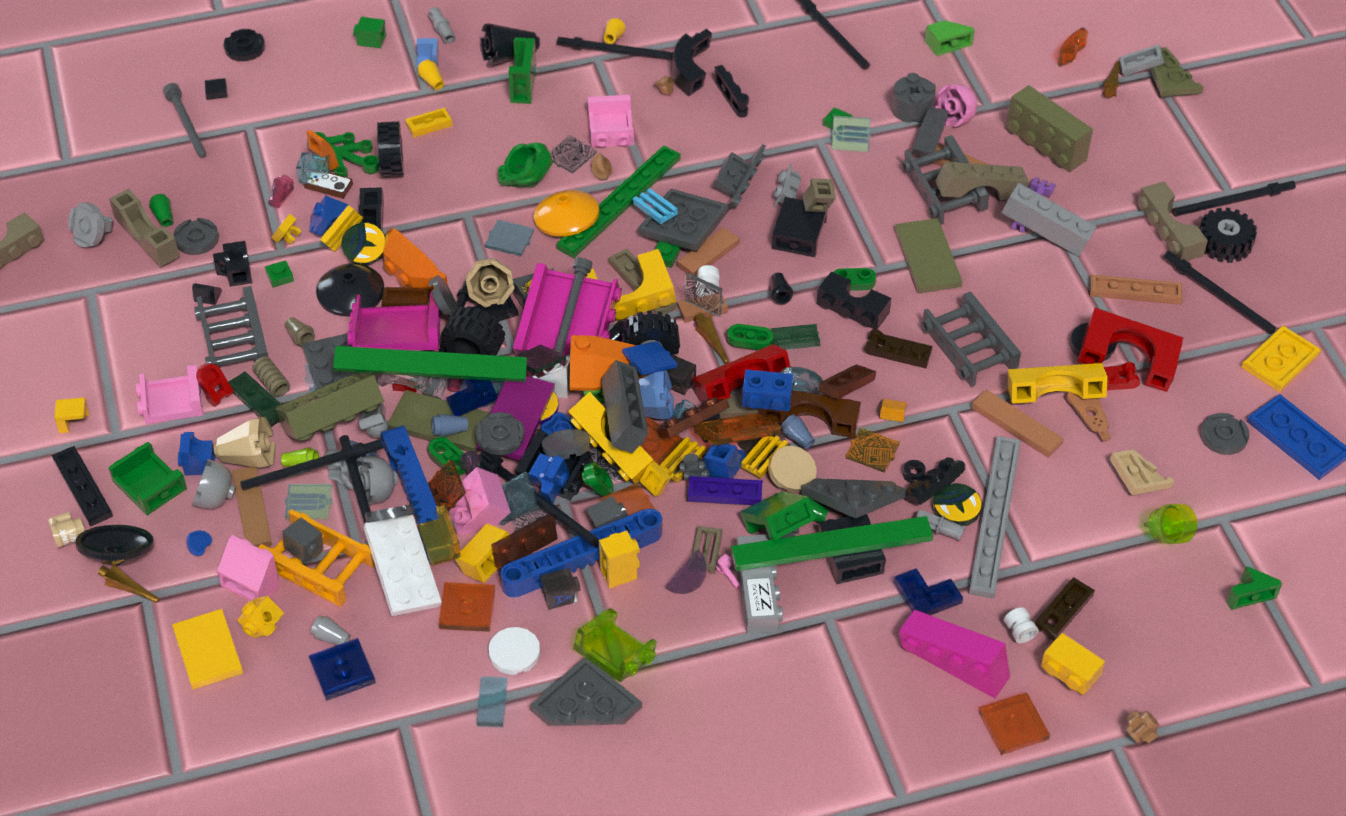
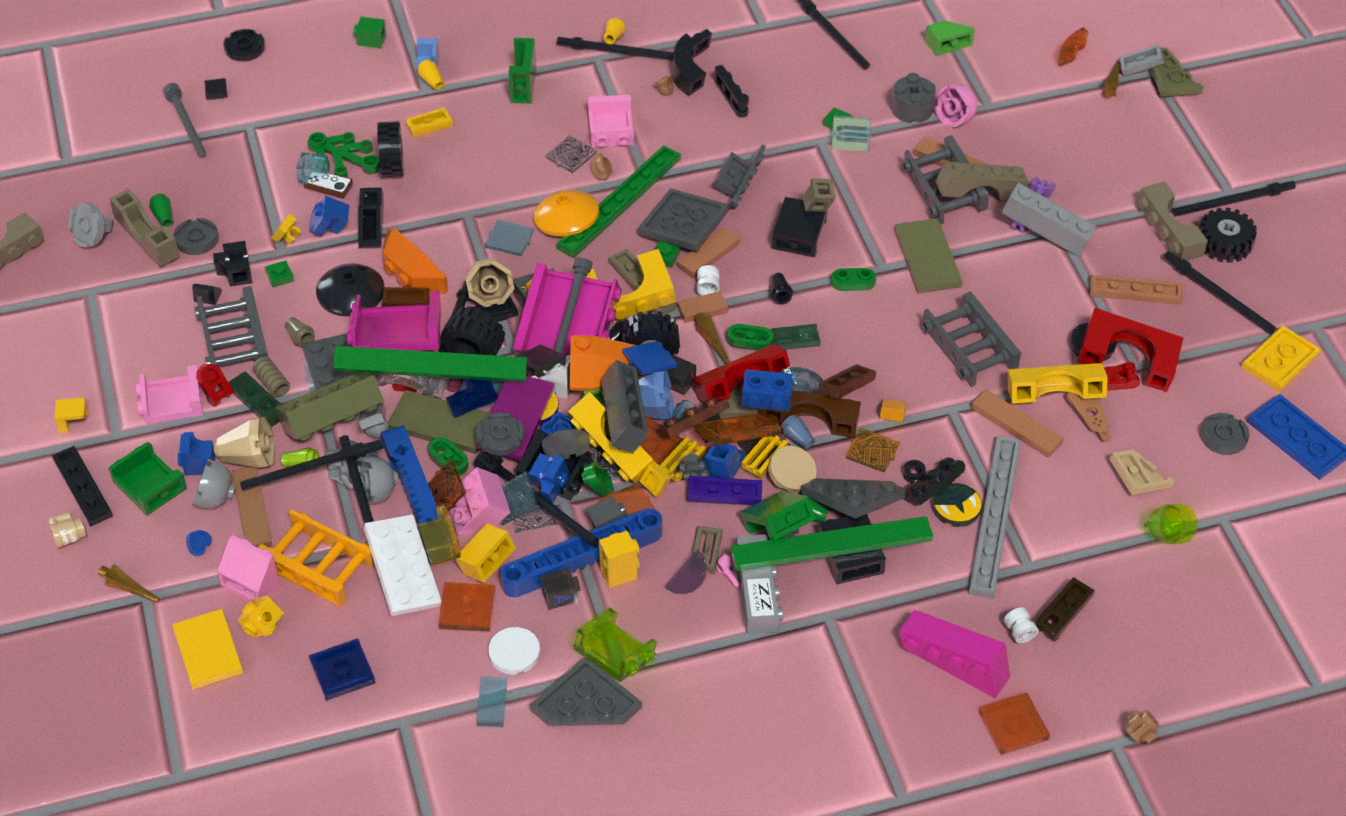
(114, 543): black dish -> none
(281, 189): clear pink cone -> none
(302, 540): dark grey brick -> none
(309, 499): clear light blue piece -> none
(322, 148): orange slope -> none
(329, 631): light grey cone -> none
(334, 234): yellow tile -> none
(363, 243): tile -> none
(389, 513): dark grey tile -> none
(441, 25): light grey pin -> none
(443, 296): dark grey tile -> none
(448, 424): sand blue cone -> none
(469, 461): clear purple tile -> none
(499, 42): black cone -> none
(524, 541): copper plate -> none
(533, 163): green helmet -> none
(659, 205): medium azure tile -> none
(703, 294): clear piece -> none
(788, 185): light grey hinge -> none
(867, 310): black arch -> none
(898, 349): dark brown plate -> none
(924, 598): clear blue plate -> none
(930, 131): flat silver tile -> none
(942, 525): light grey axle -> none
(1049, 128): olive brick -> none
(1072, 664): yellow brick -> none
(1254, 589): green slope -> none

